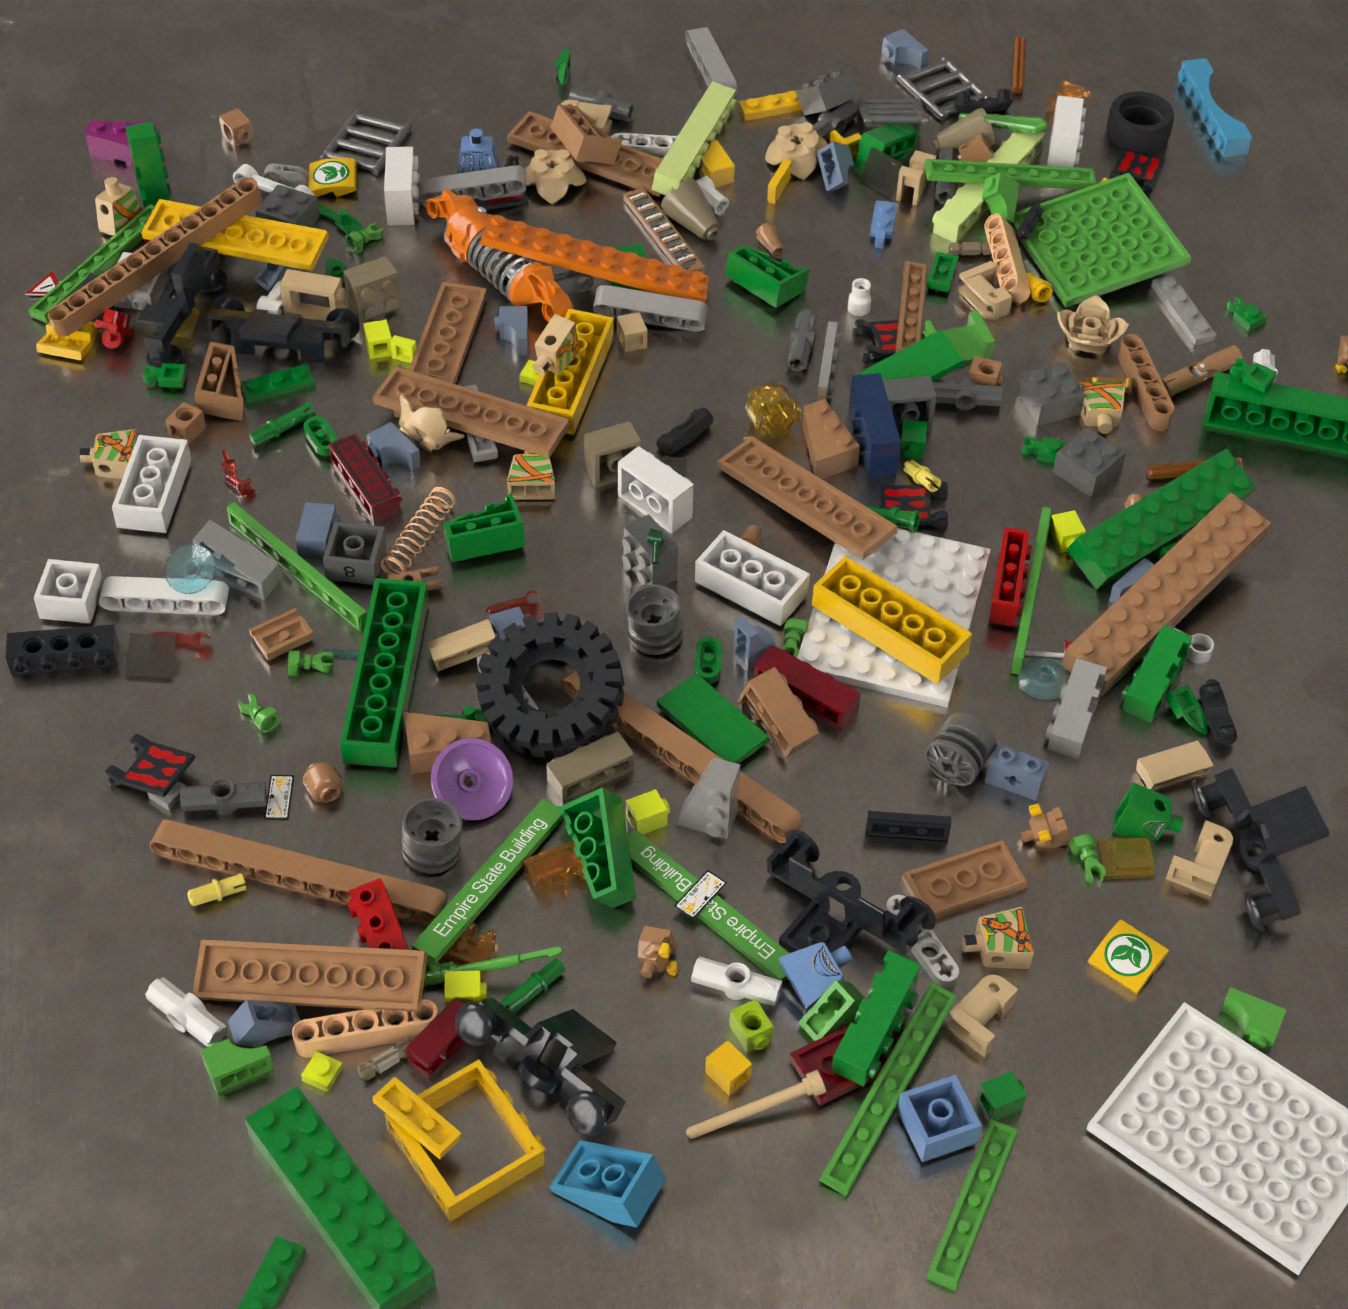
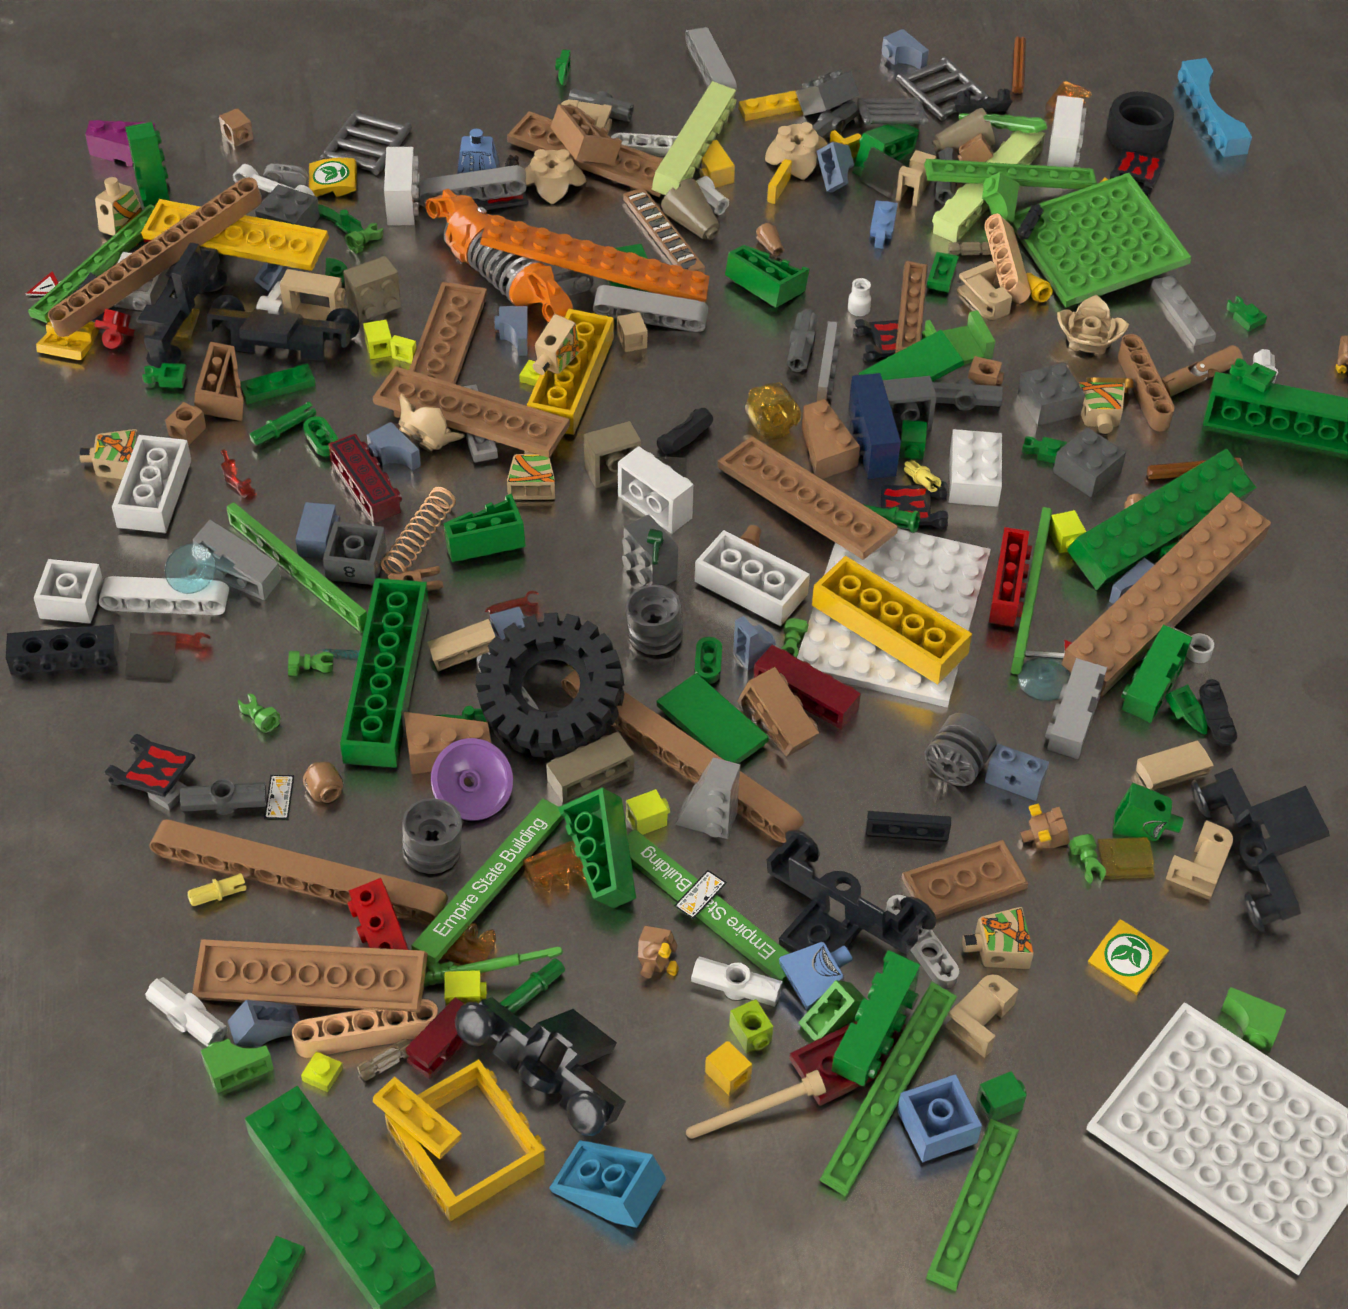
(282, 634): medium nougat plate -> none
(975, 468): none -> white brick

